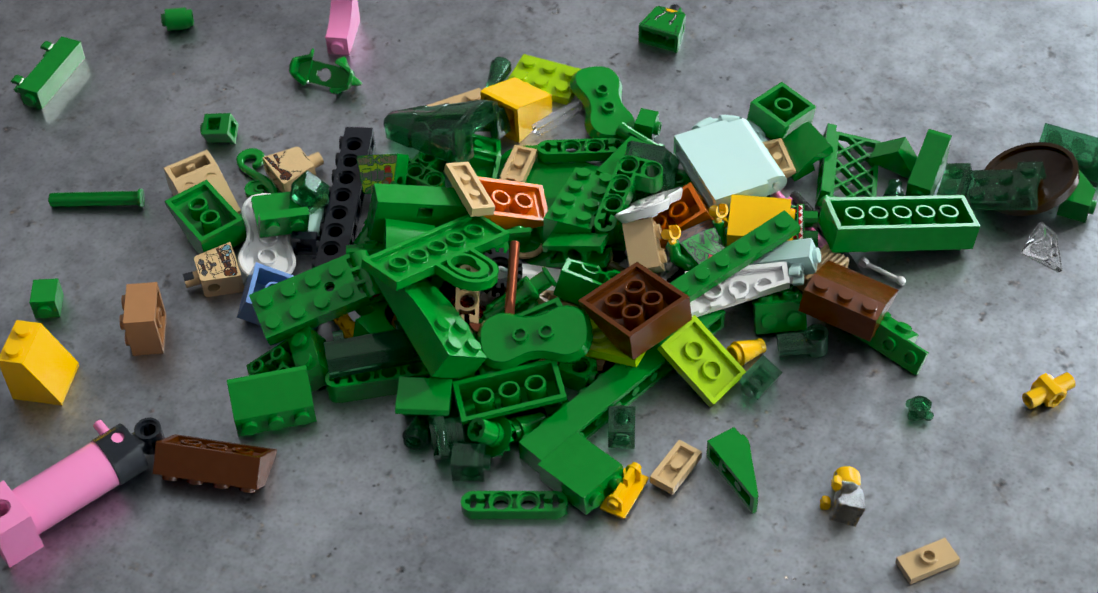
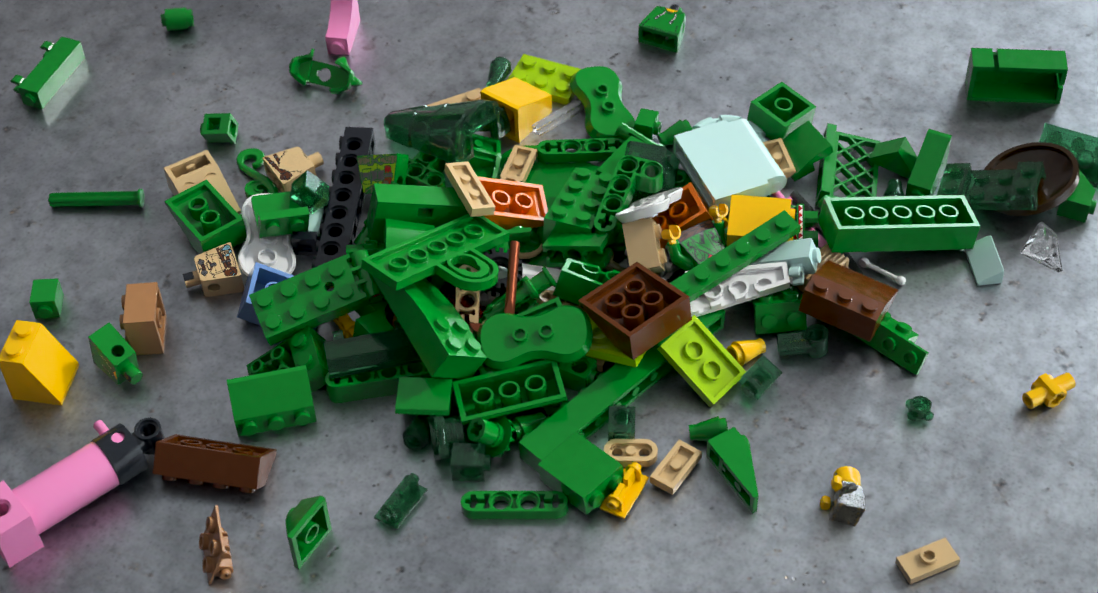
(114, 355): none -> green torso
(216, 549): none -> medium nougat hinge
(307, 527): none -> green slope
(401, 502): none -> clear green hinge
(631, 451): none -> tan plate
(679, 127): none -> green cone
(708, 429): none -> green cone
(985, 262): none -> light aqua slope
(1016, 75): none -> green piece

